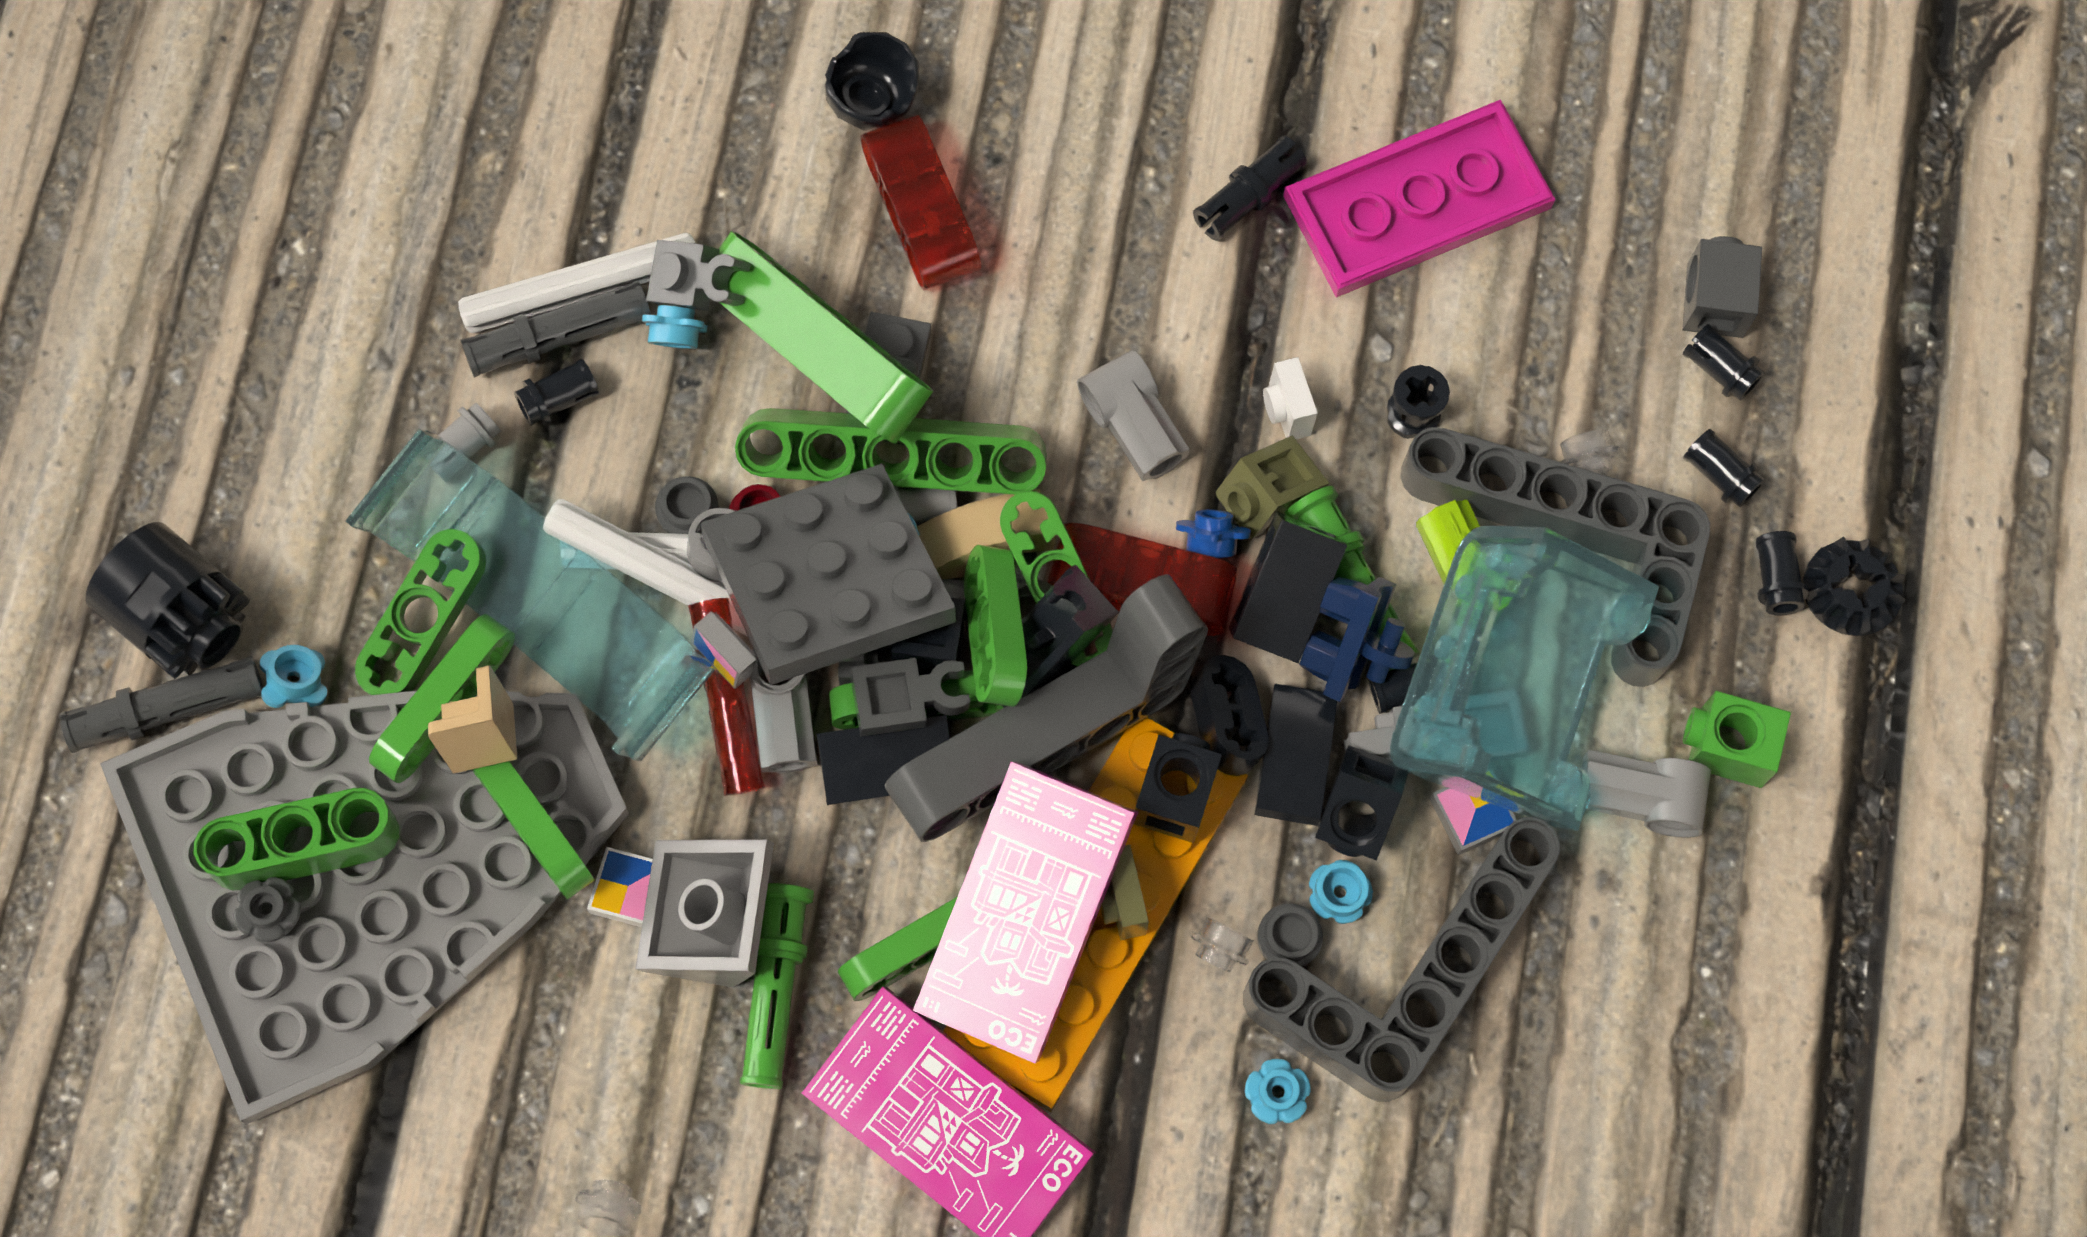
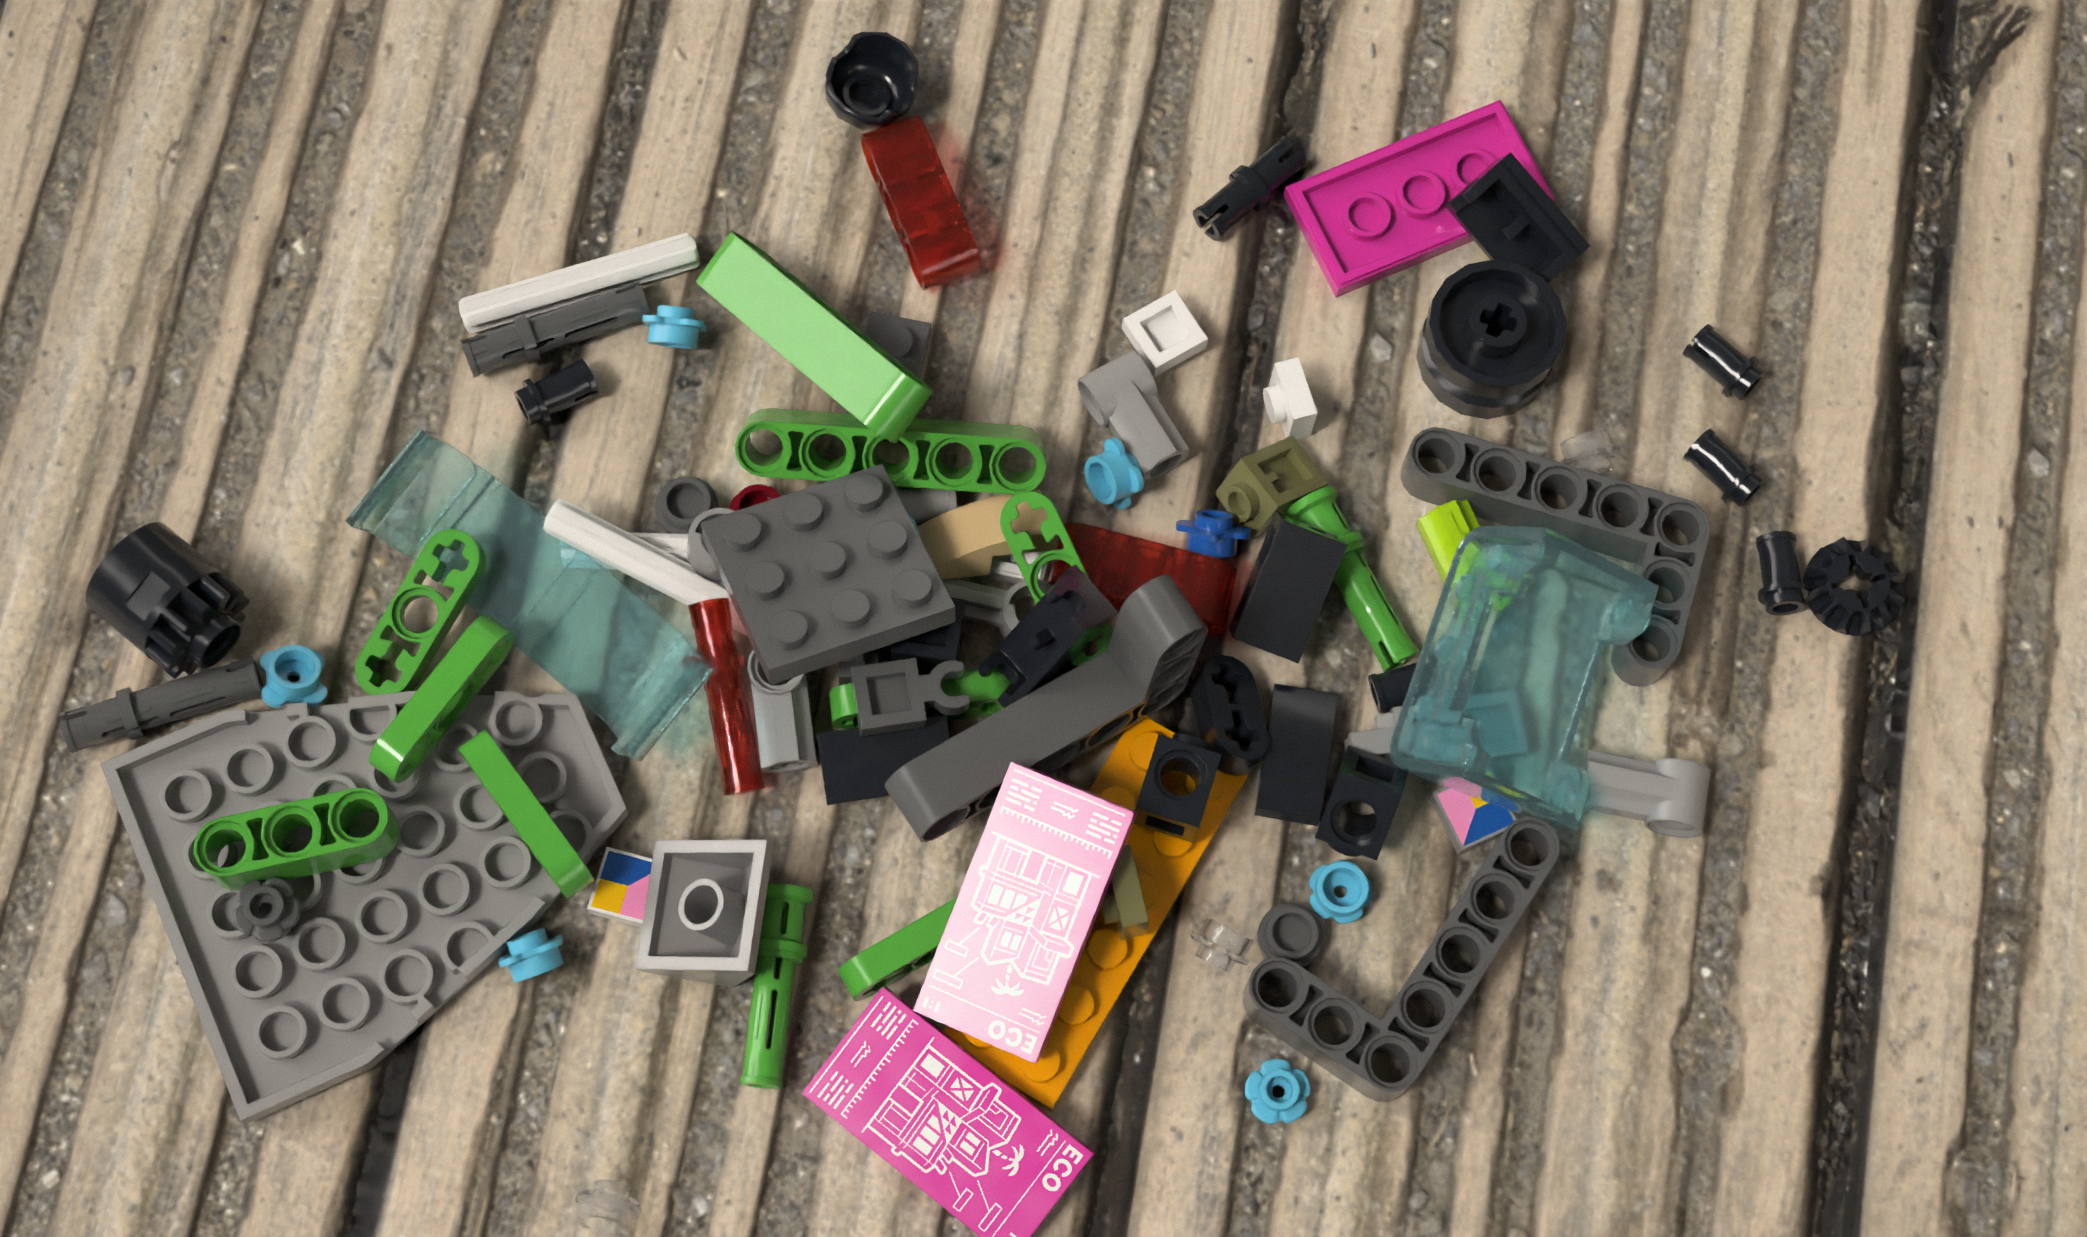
(471, 430): light grey pin -> none
(477, 729): tan panel -> none
(532, 955): none -> medium azure plate
(692, 275): plate -> none
(724, 649): light grey tile -> none
(995, 626): bright green beam -> none
(1114, 475): none -> medium azure plate
(1164, 333): none -> white plate
(1344, 661): dark blue hips -> none
(1411, 387): black bush -> none
(1490, 339): none -> black wheel
(1517, 220): none -> black hinge
(1722, 286): dark grey brick -> none
(1760, 726): bright green brick -> none

